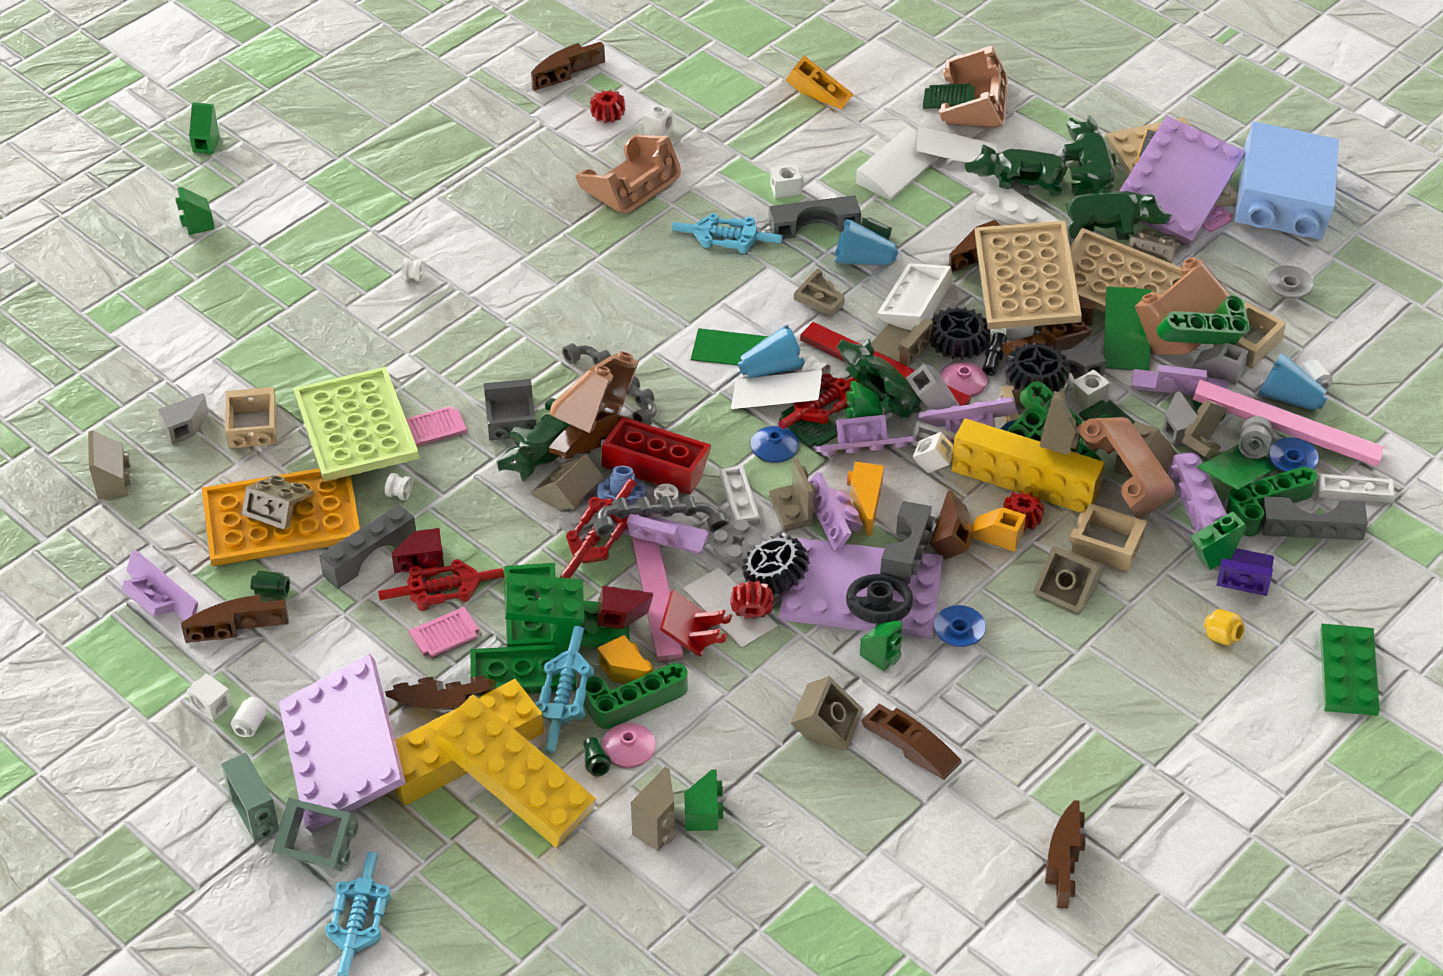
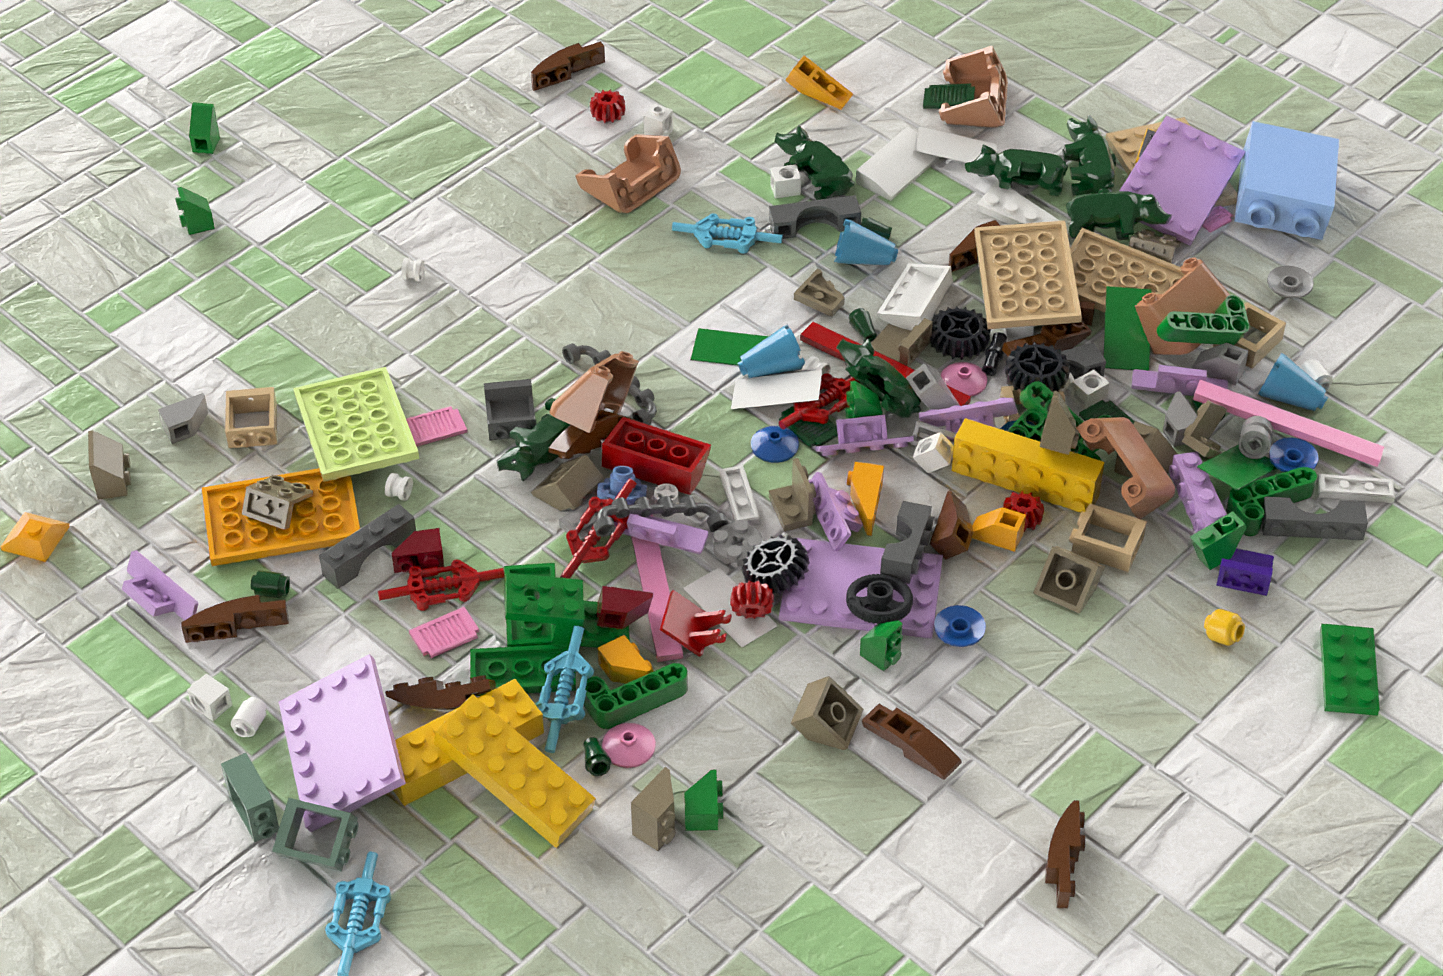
(35, 536): none -> light orange slope
(817, 162): none -> dark green animal
(862, 323): none -> dark green cone

